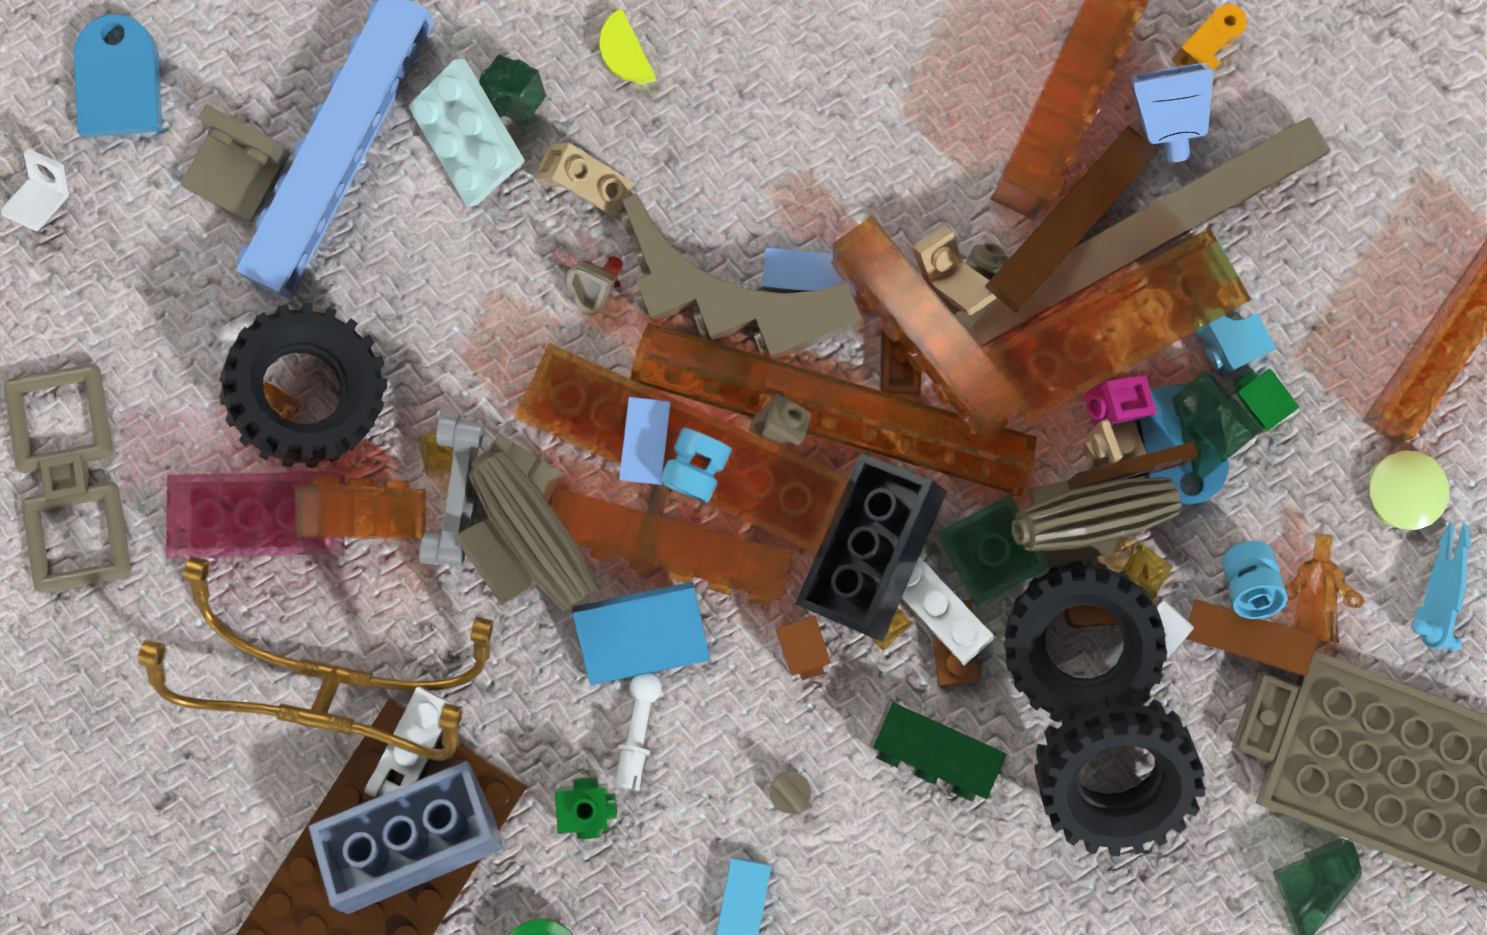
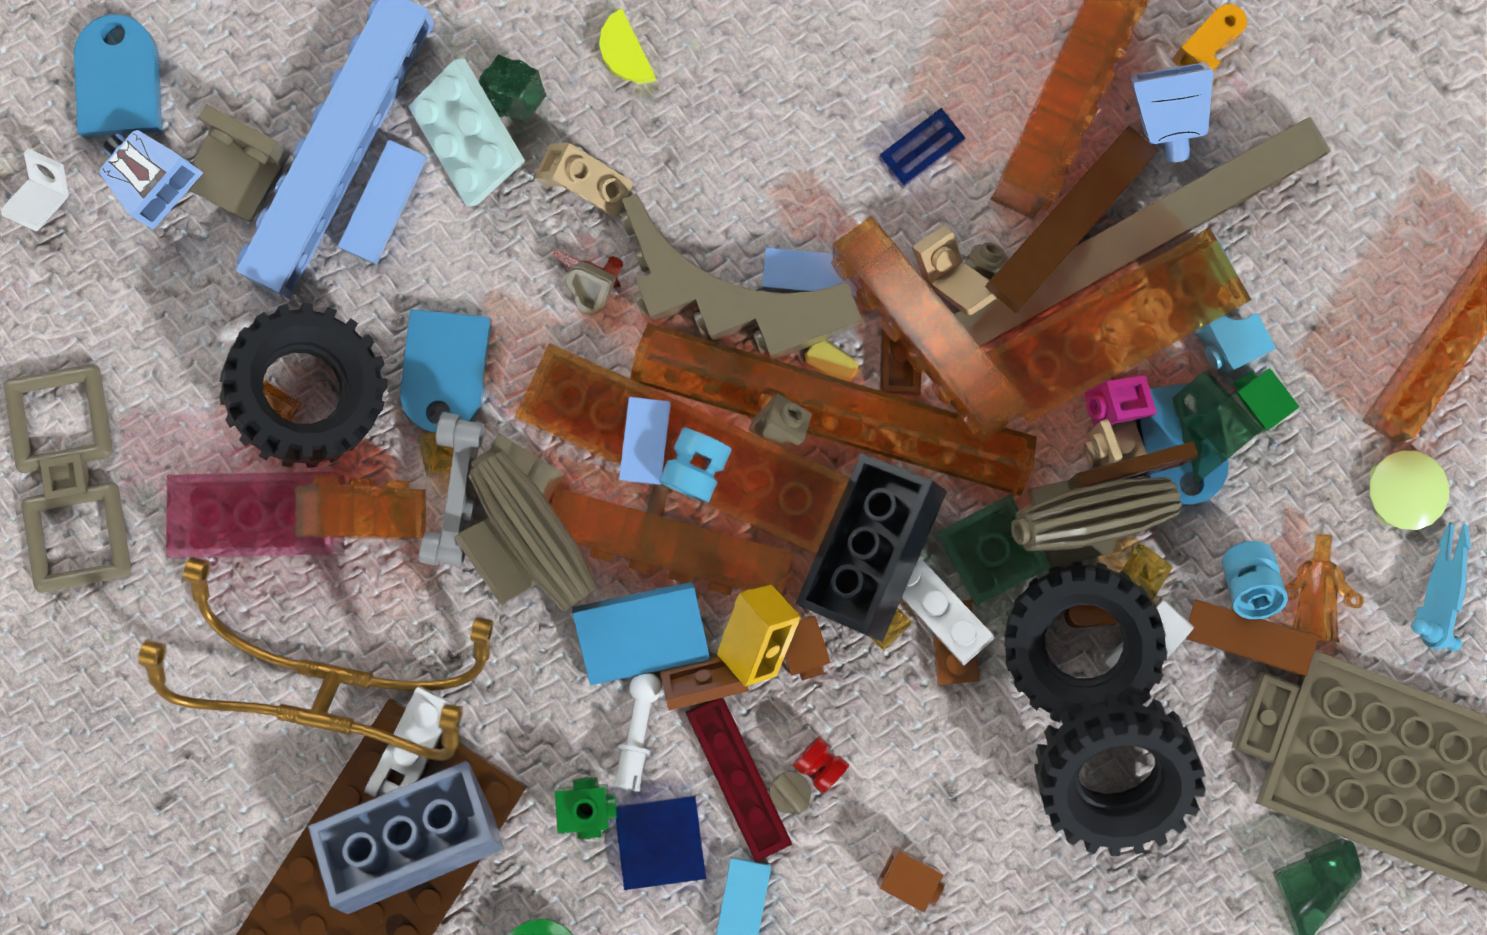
(146, 176): none -> light blue torso
(382, 202): none -> light blue tile
(444, 365): none -> dark azure tile
(660, 842): none -> clear blue tile
(699, 683): none -> dark orange plate
(738, 778): none -> dark red tile
(758, 635): none -> yellow brick
(812, 759): none -> red wheel
(831, 361): none -> light yellow piece
(895, 168): none -> clear blue tile
(911, 880): none -> dark orange brick
(936, 752): dark green brick -> none

